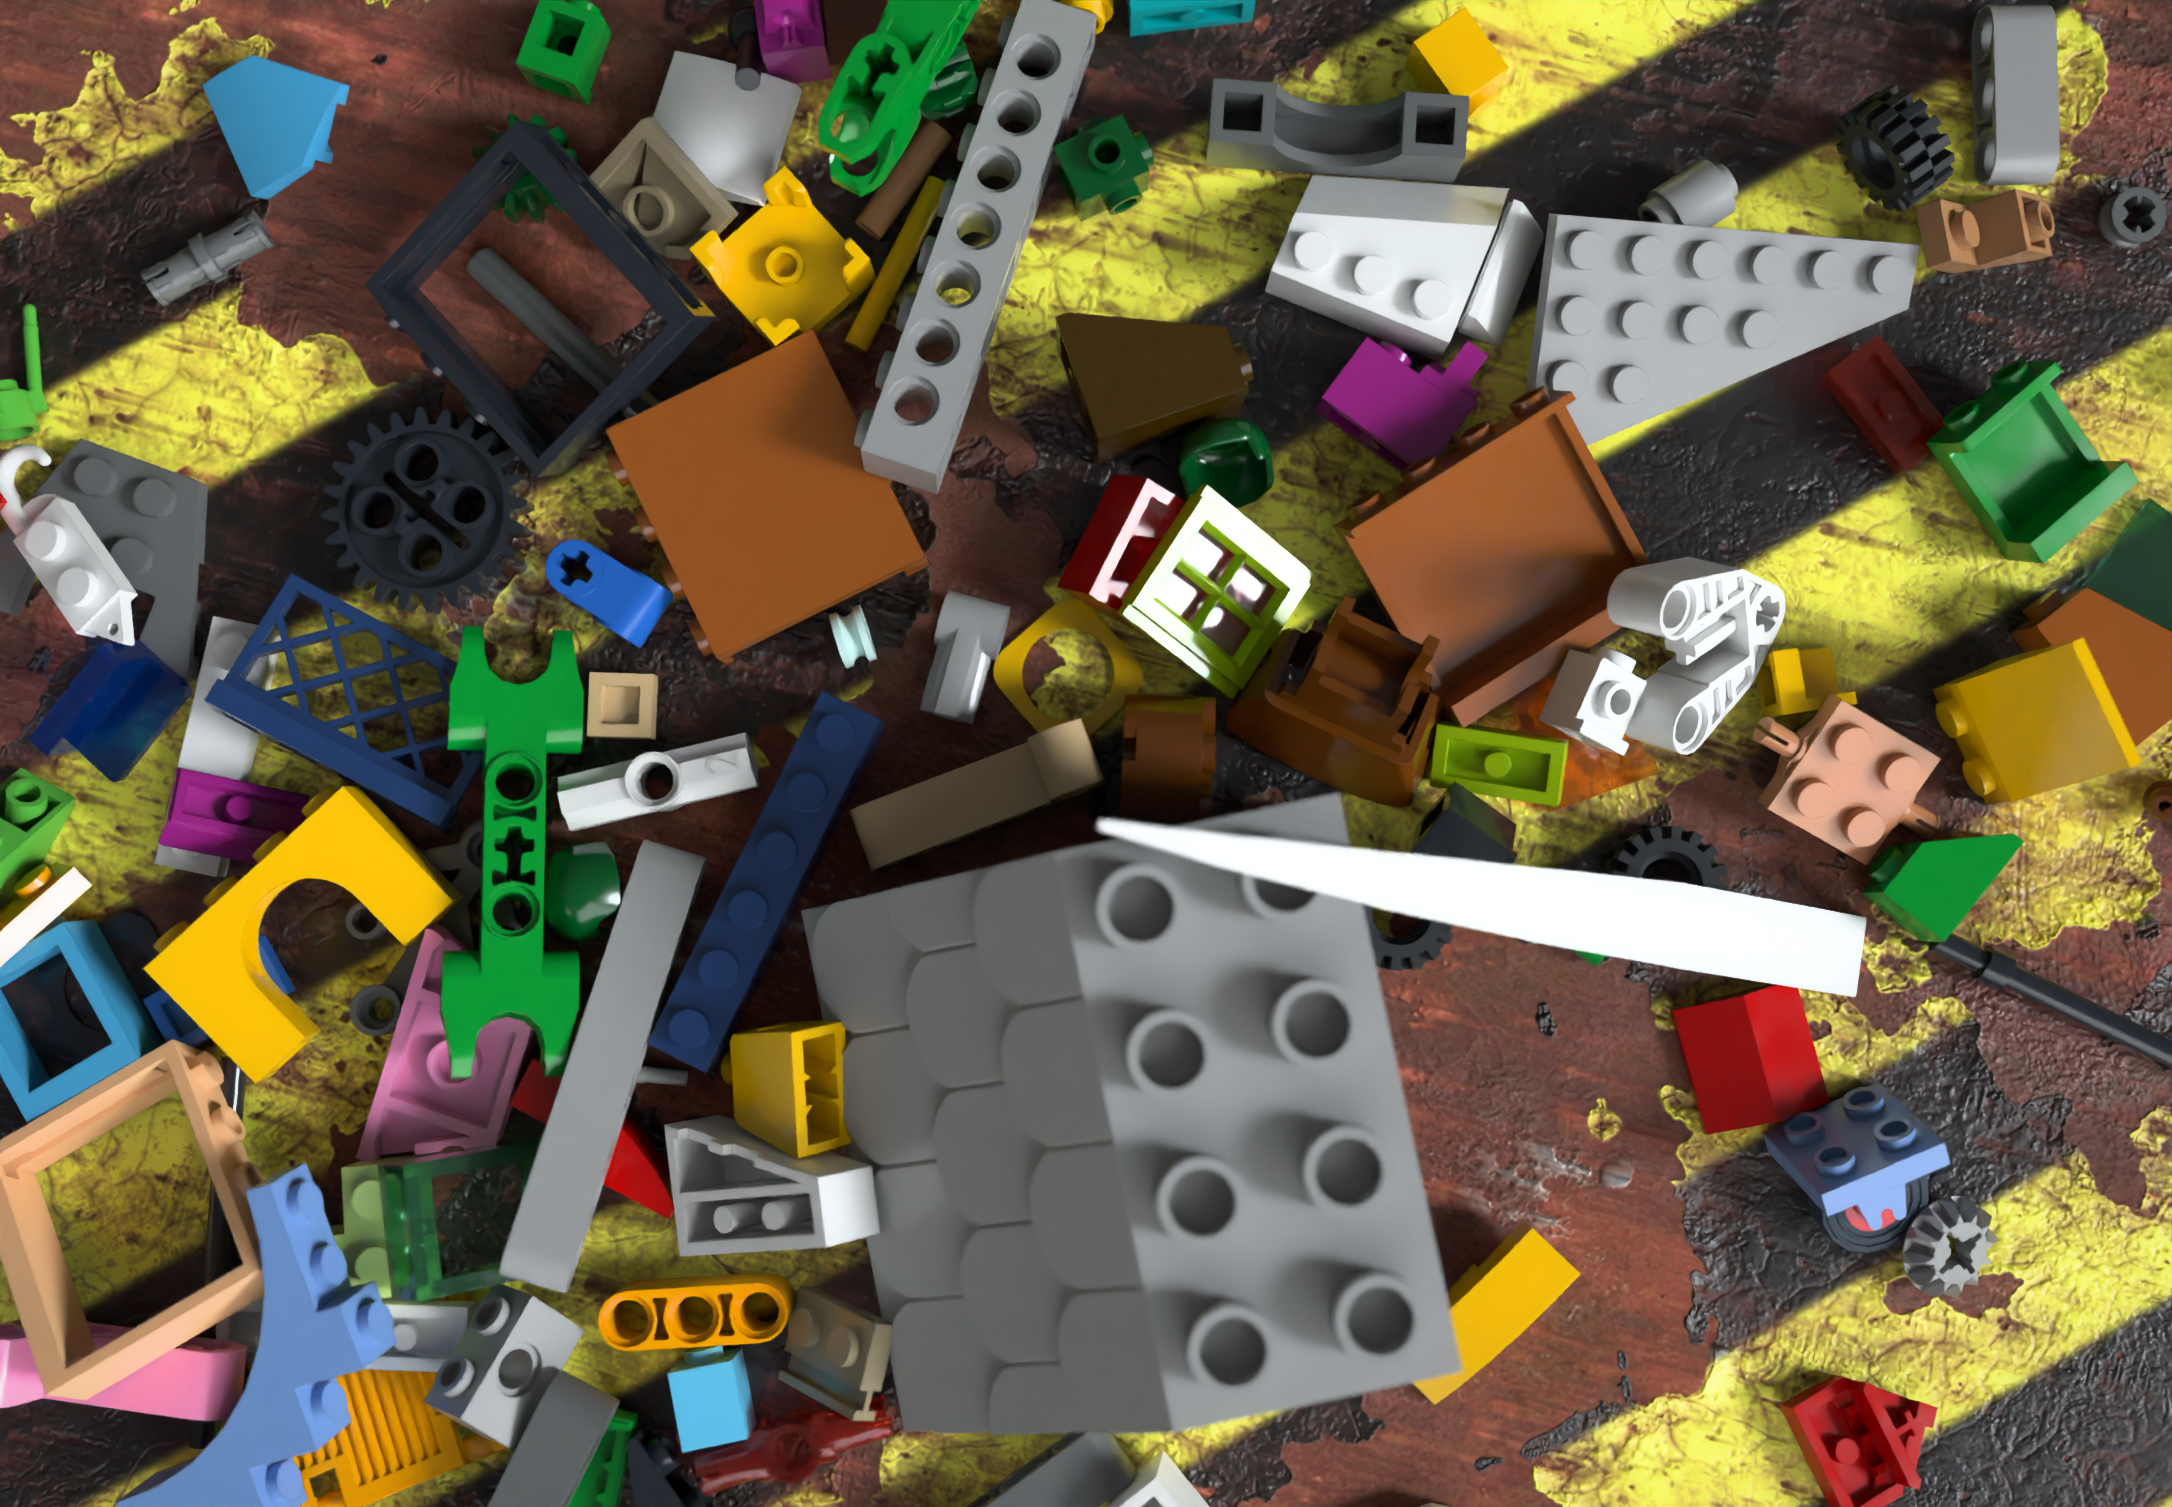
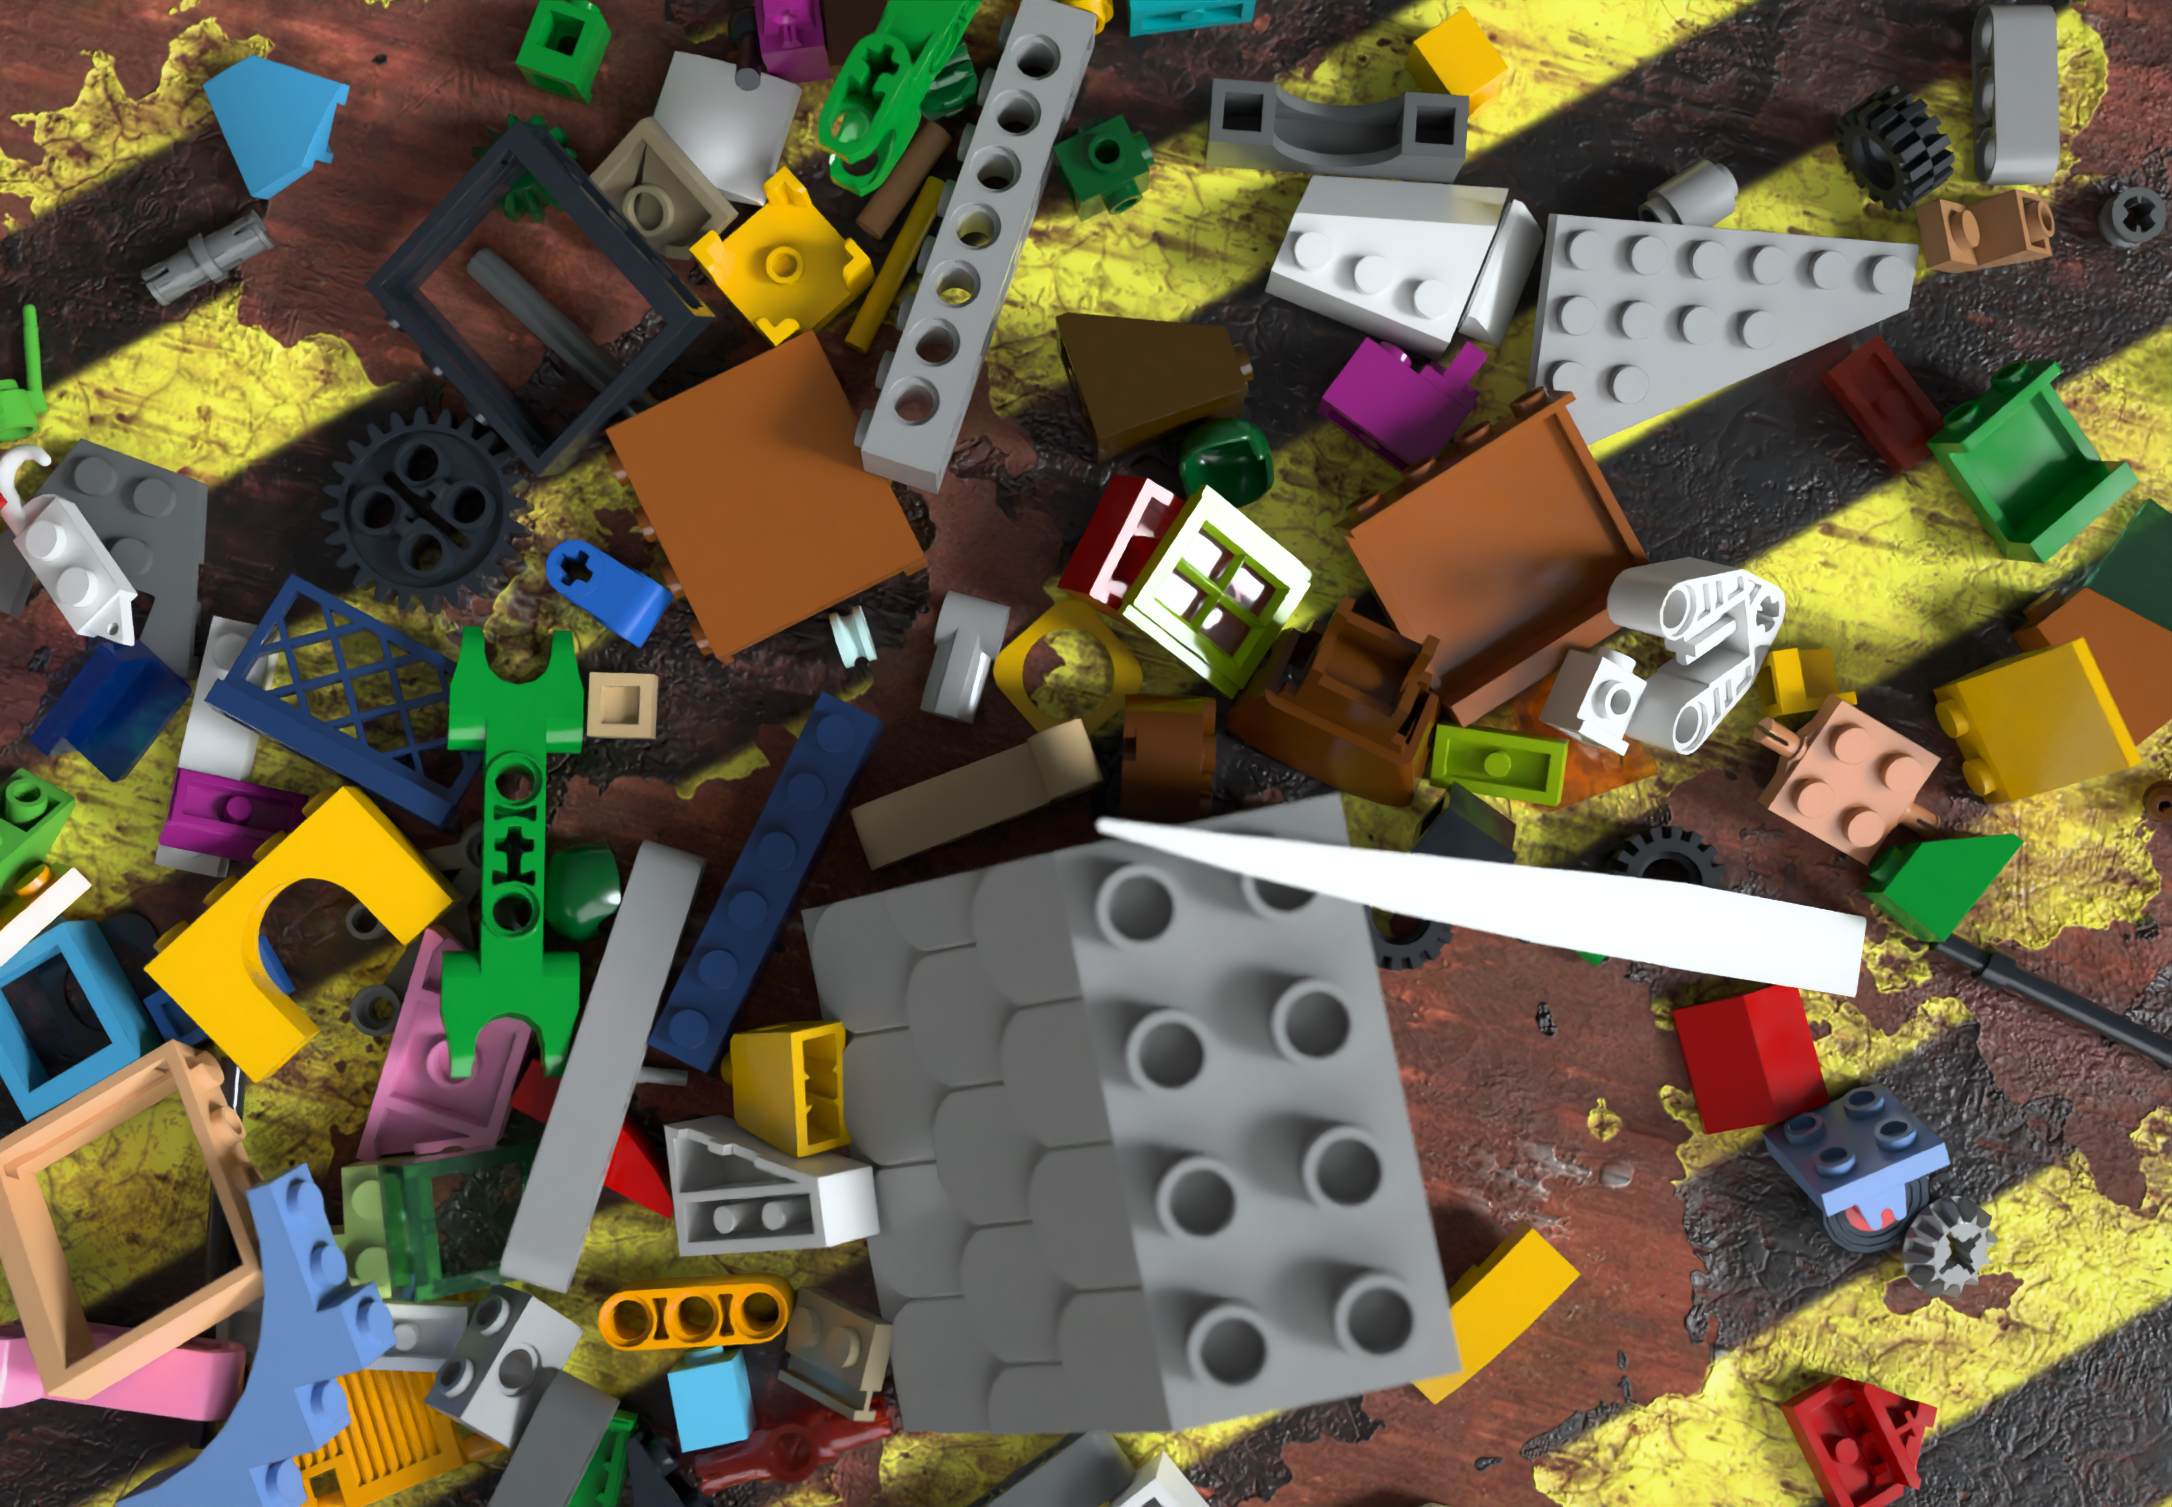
(620, 789): white piece -> none

